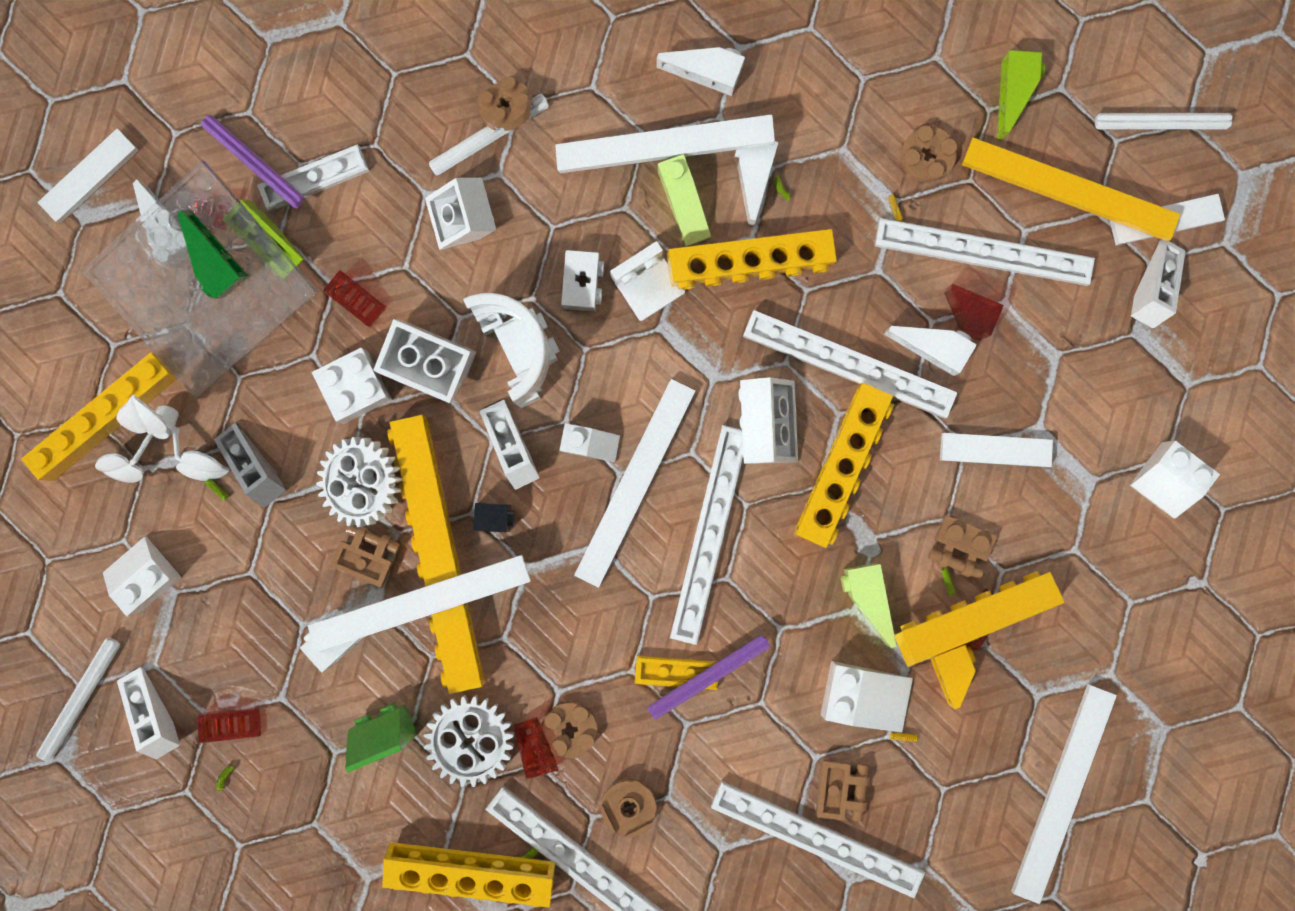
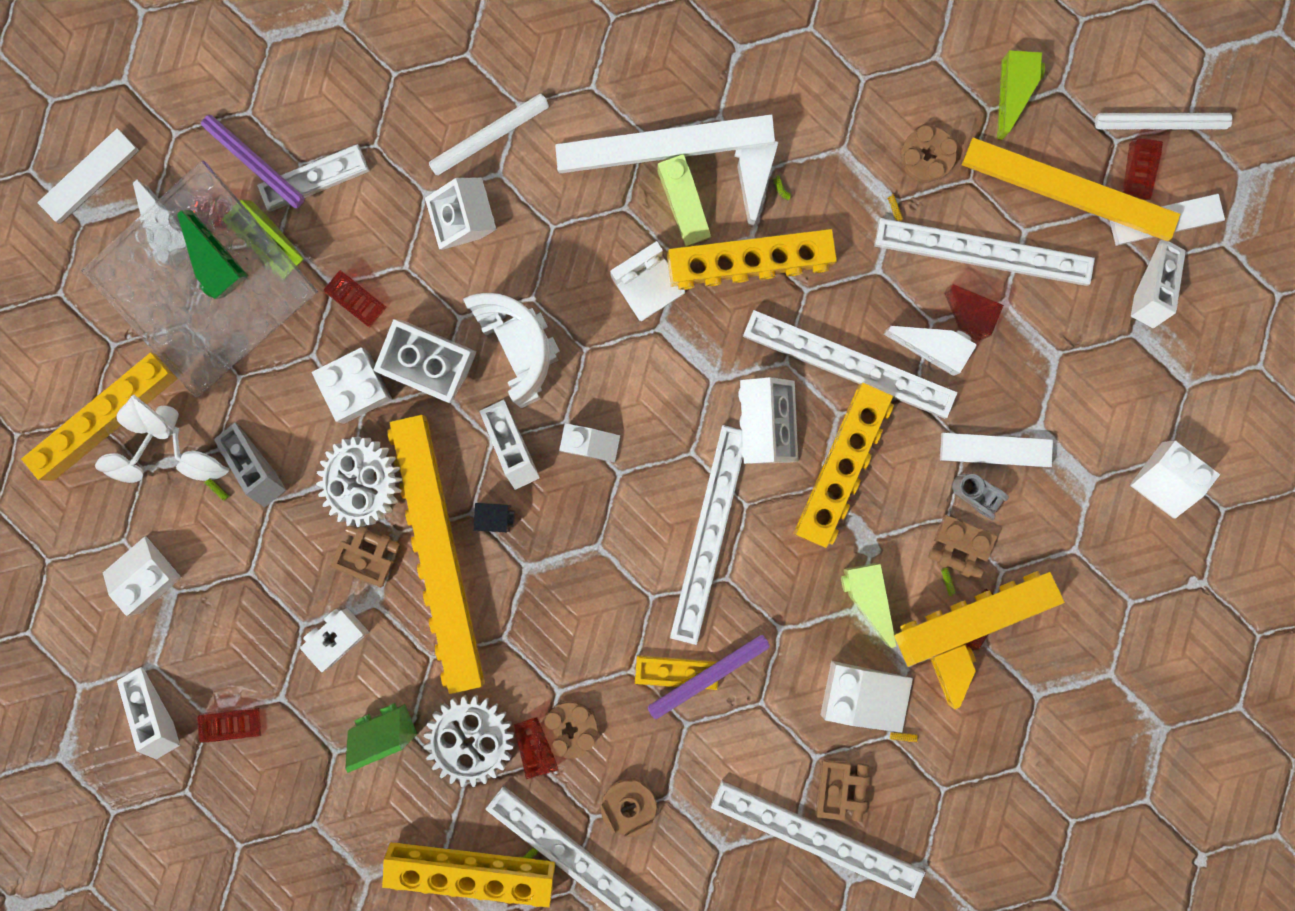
(78, 699): white axle -> none
(224, 774): lime leg -> none
(419, 603): white tile -> none
(504, 92): medium nougat plate -> none
(577, 265): white brick -> none
(634, 483): white tile -> none
(709, 67): white slope -> none
(983, 497): none -> light grey piece
(1063, 794): white tile -> none
(1153, 158): none -> clear red slope

